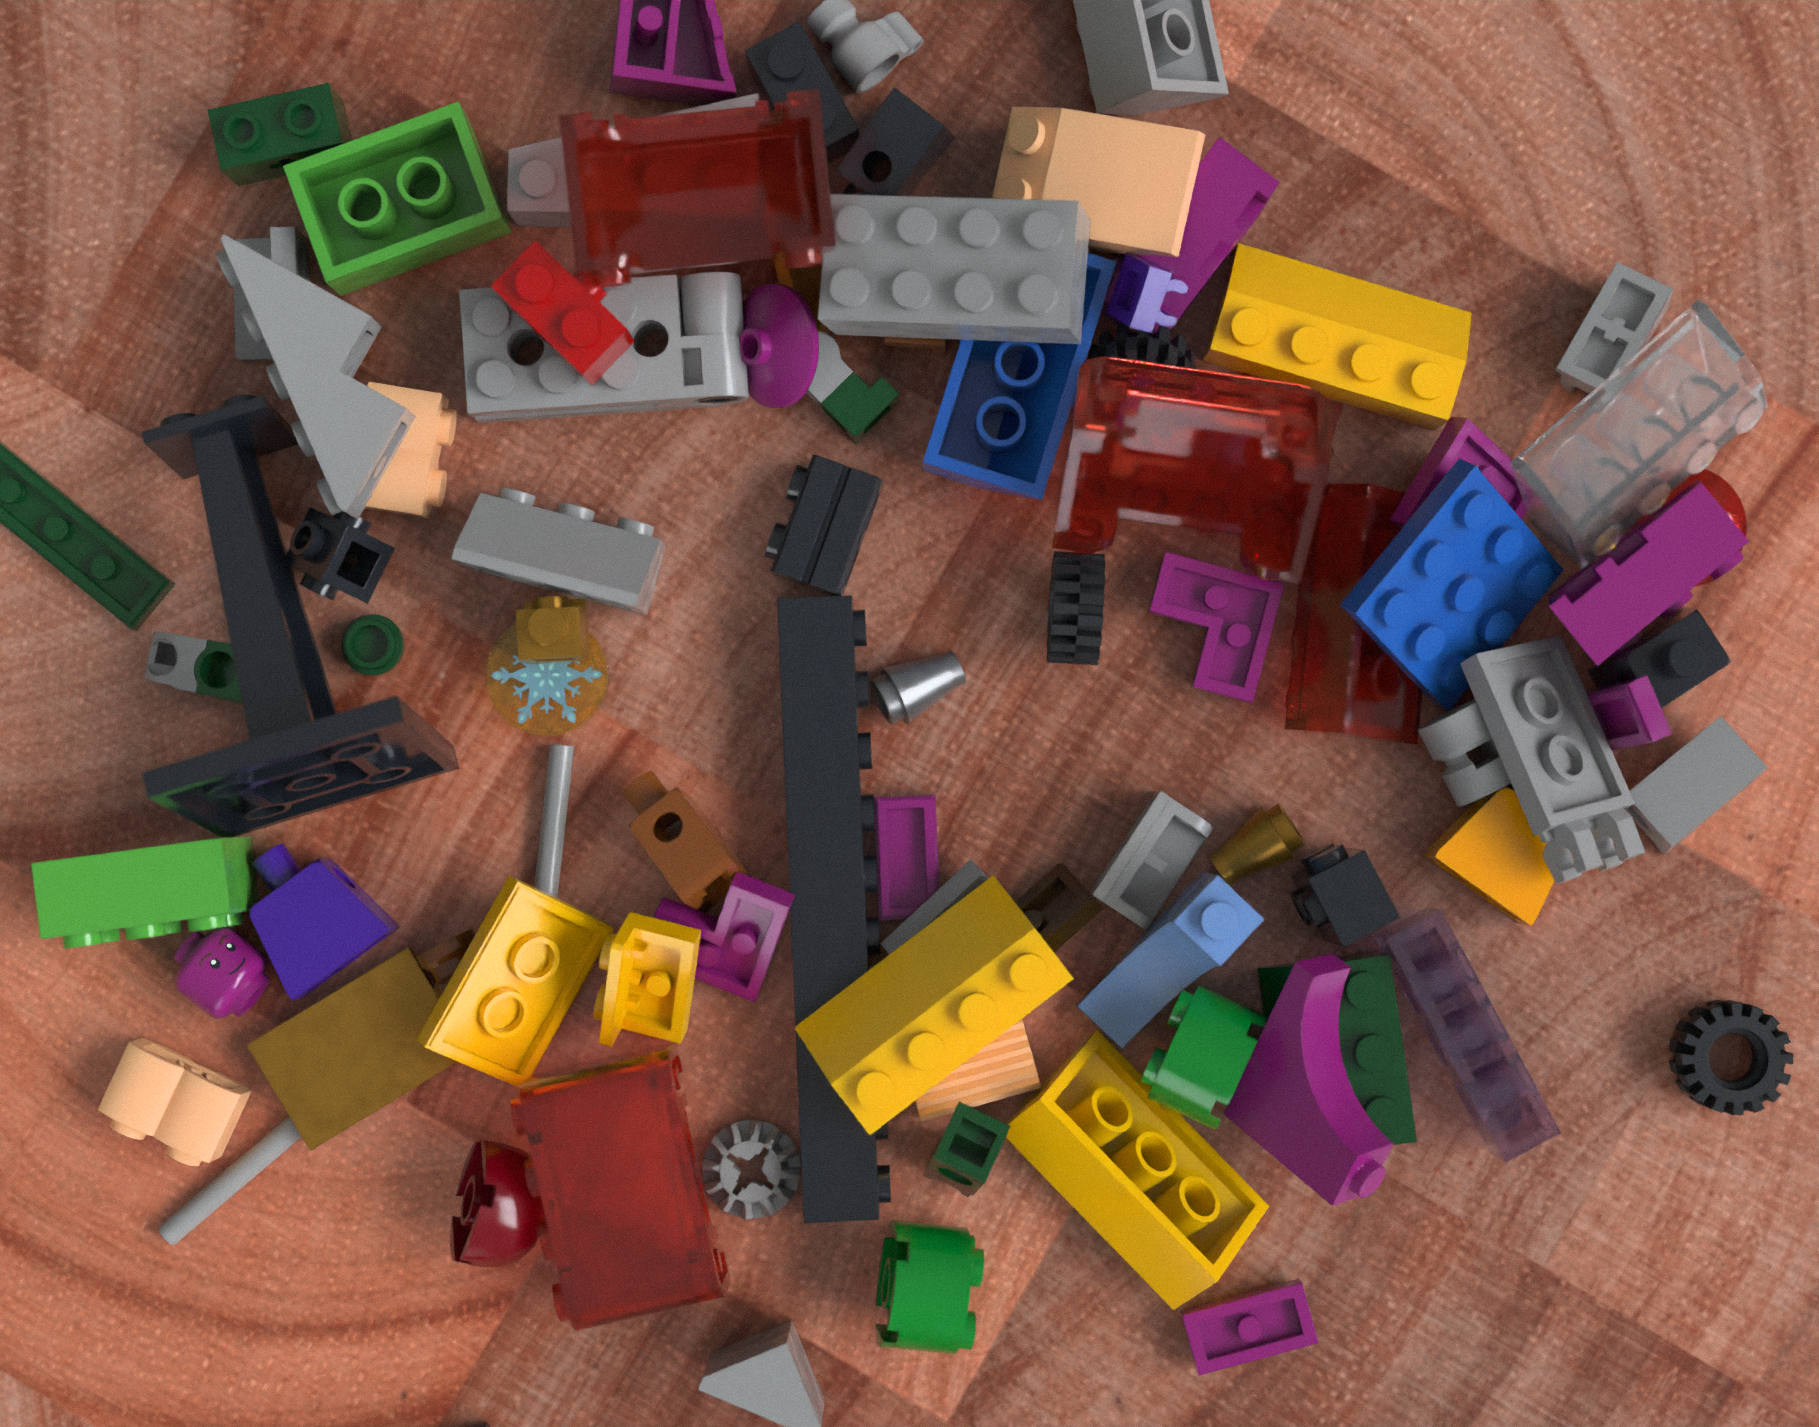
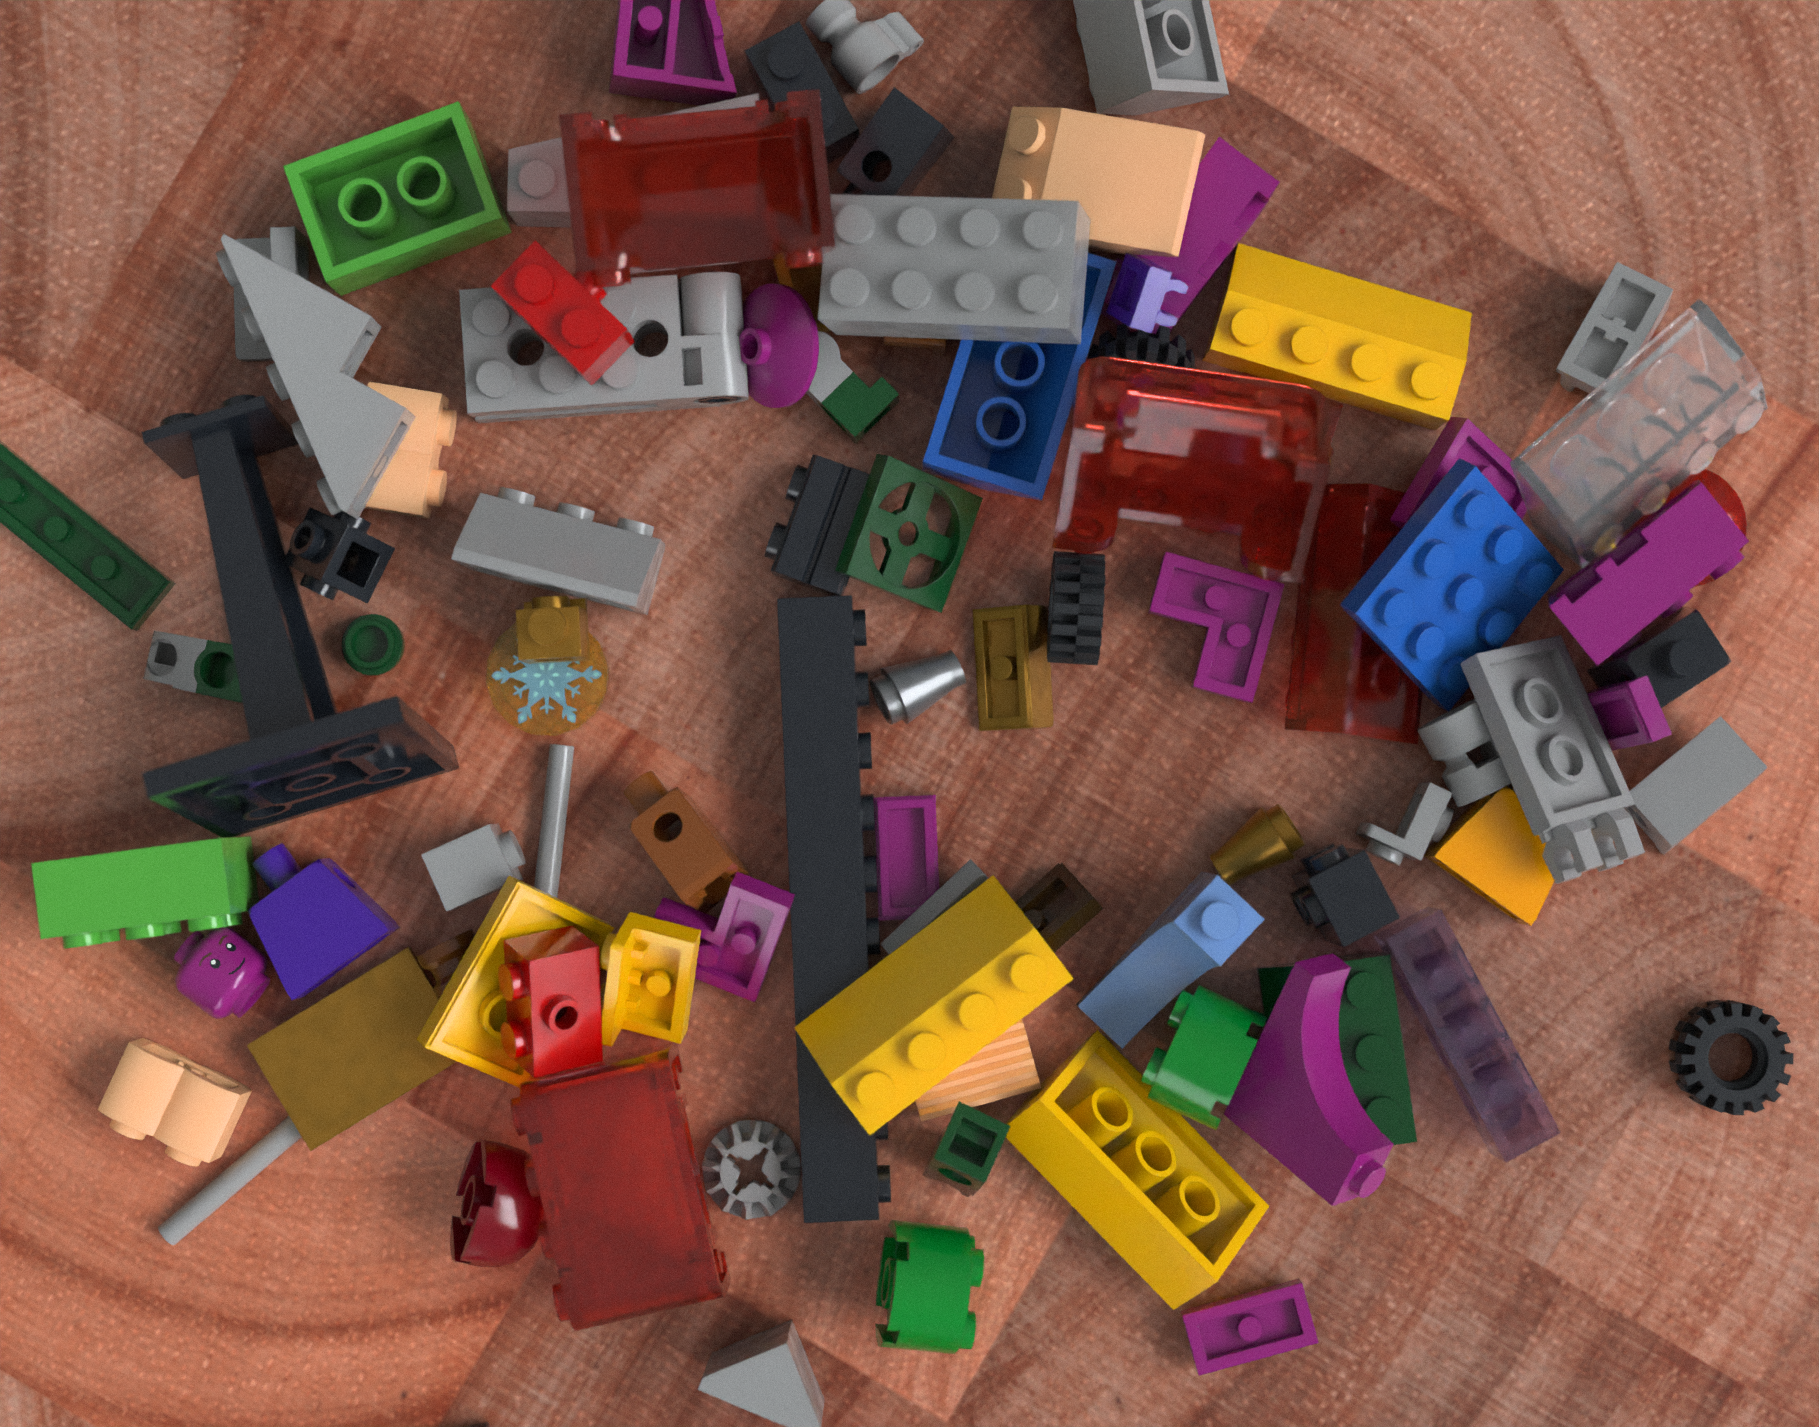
(276, 130): dark green brick -> none
(474, 865): none -> light grey brick
(552, 1001): none -> red brick
(947, 550): none -> dark green piece
(1012, 668): none -> pearl gold slope
(1151, 859): light grey hinge -> none
(1423, 821): none -> light grey bracket

